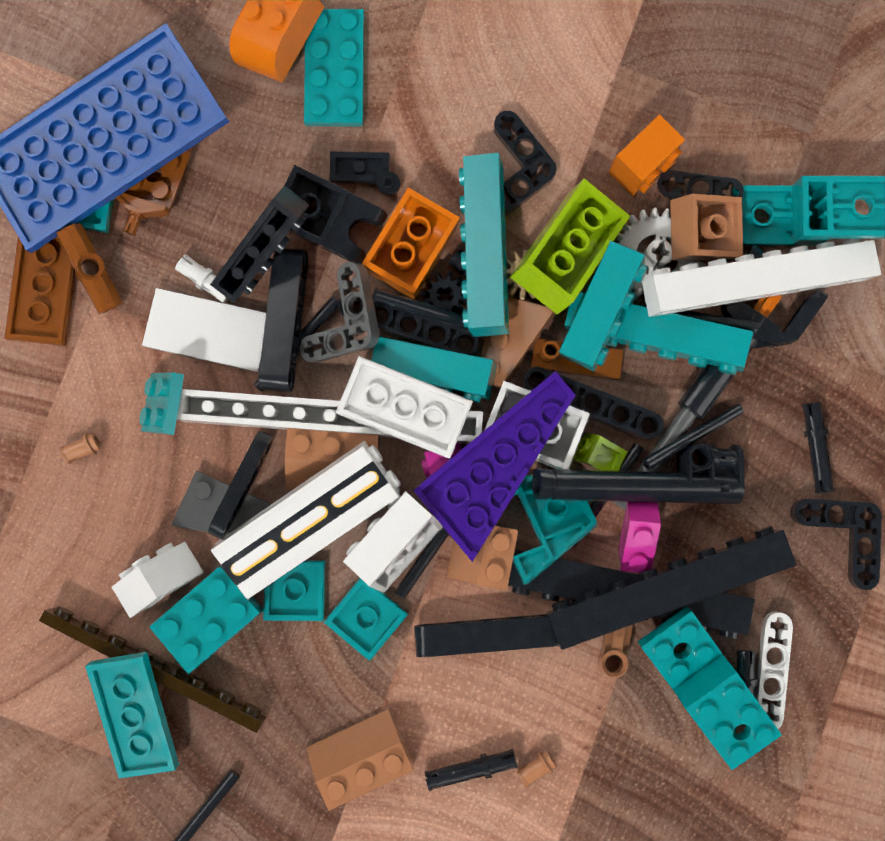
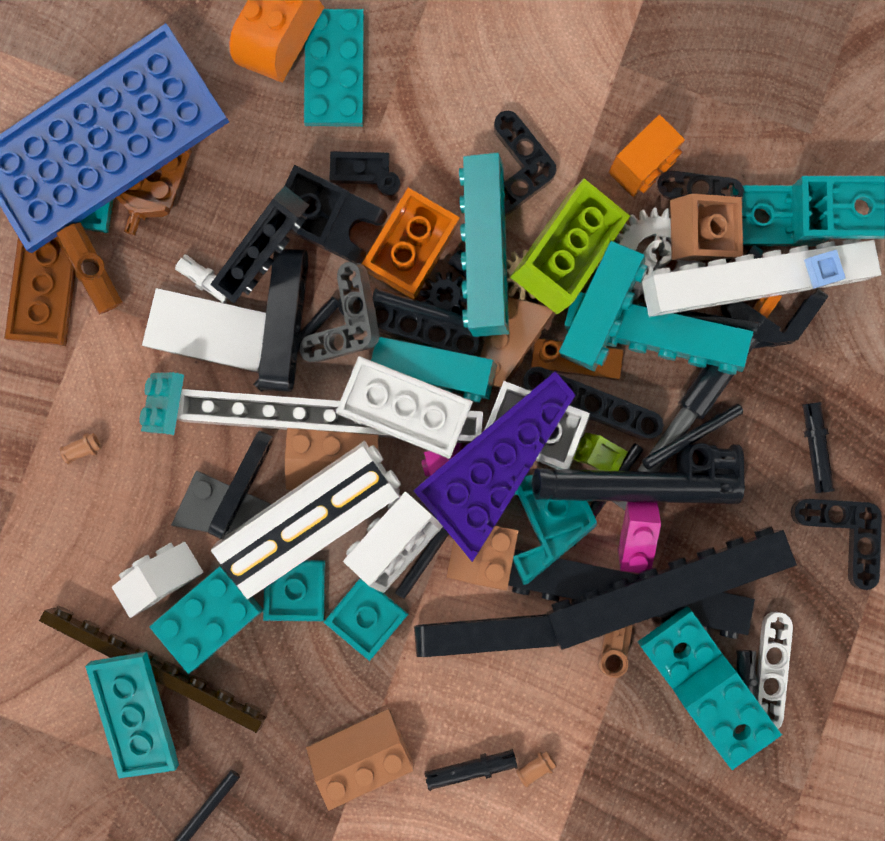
(824, 269): none -> light blue plate

